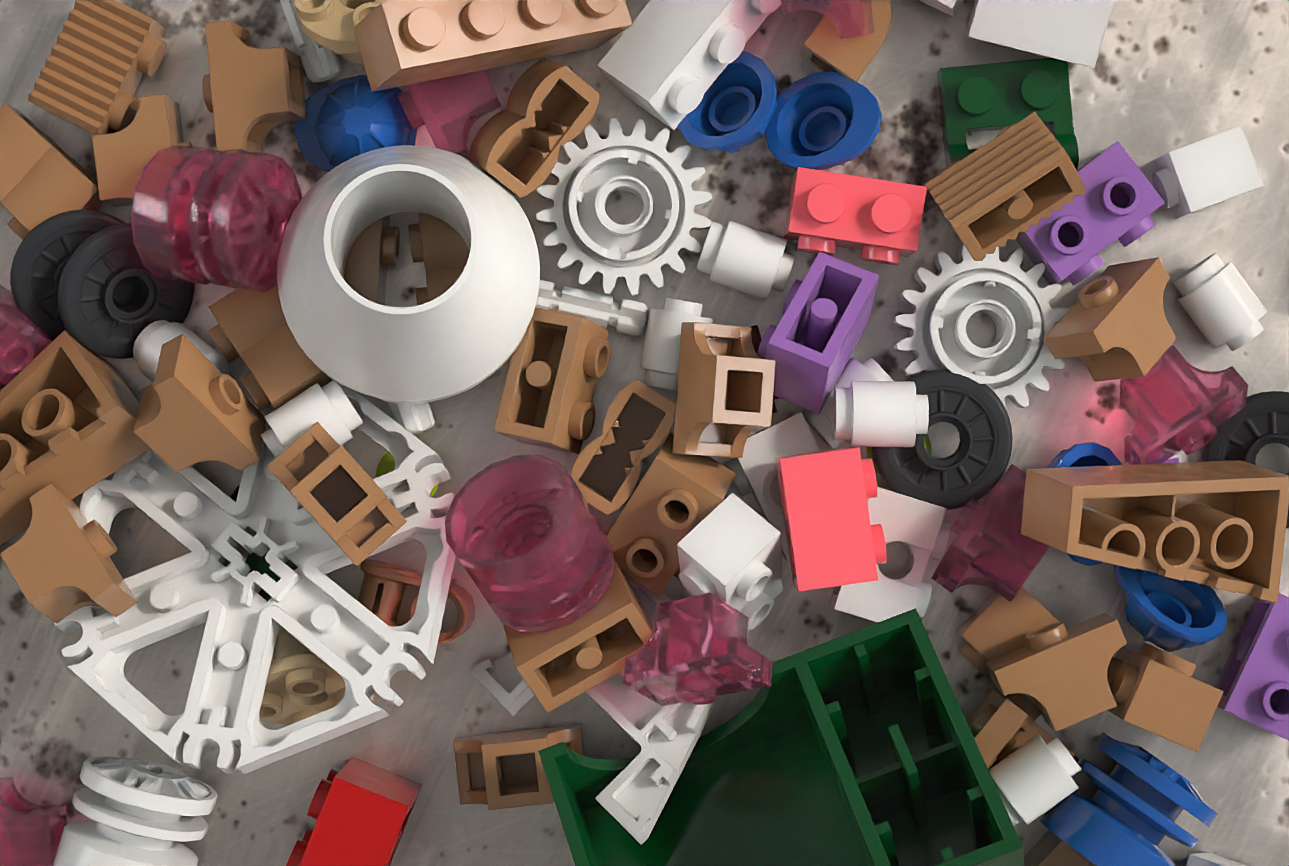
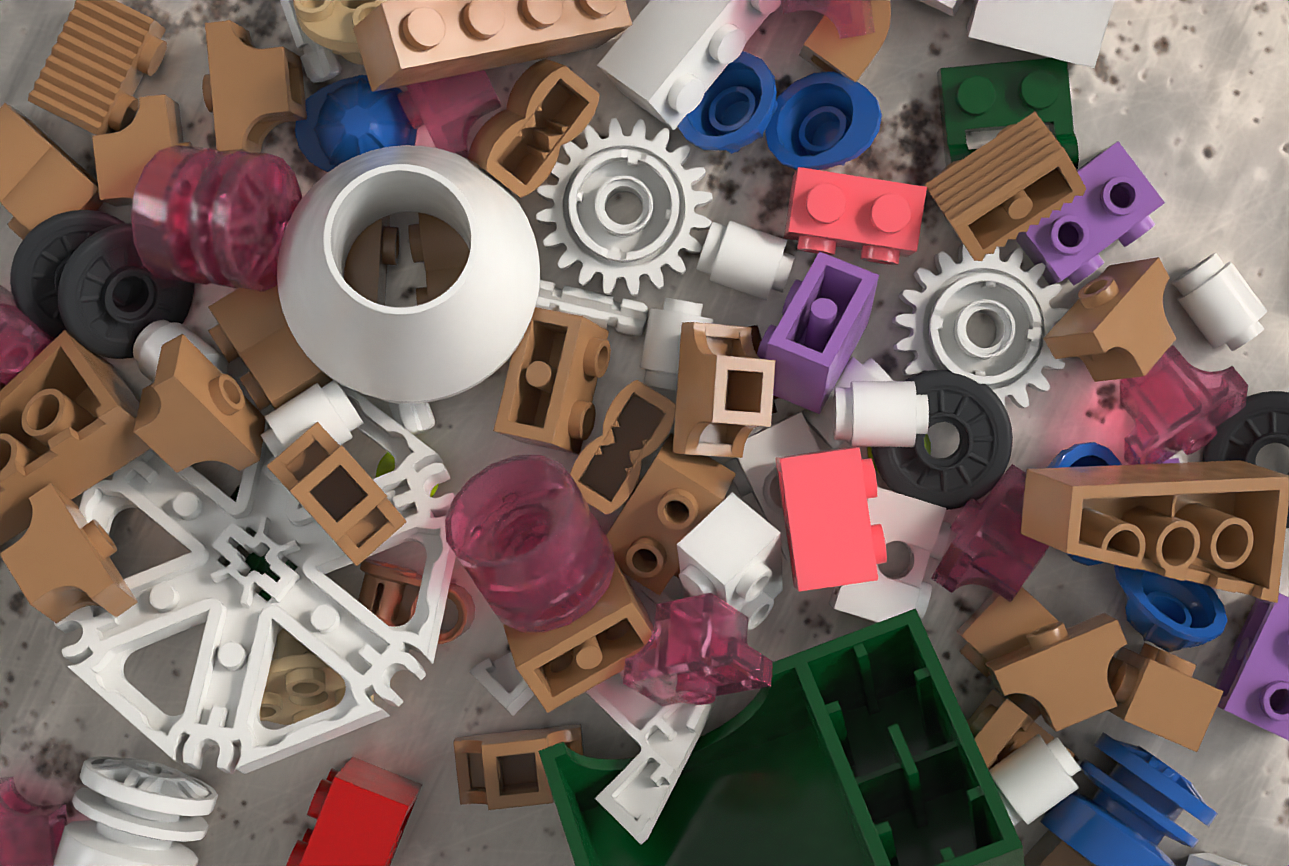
(1206, 172): white brick -> none

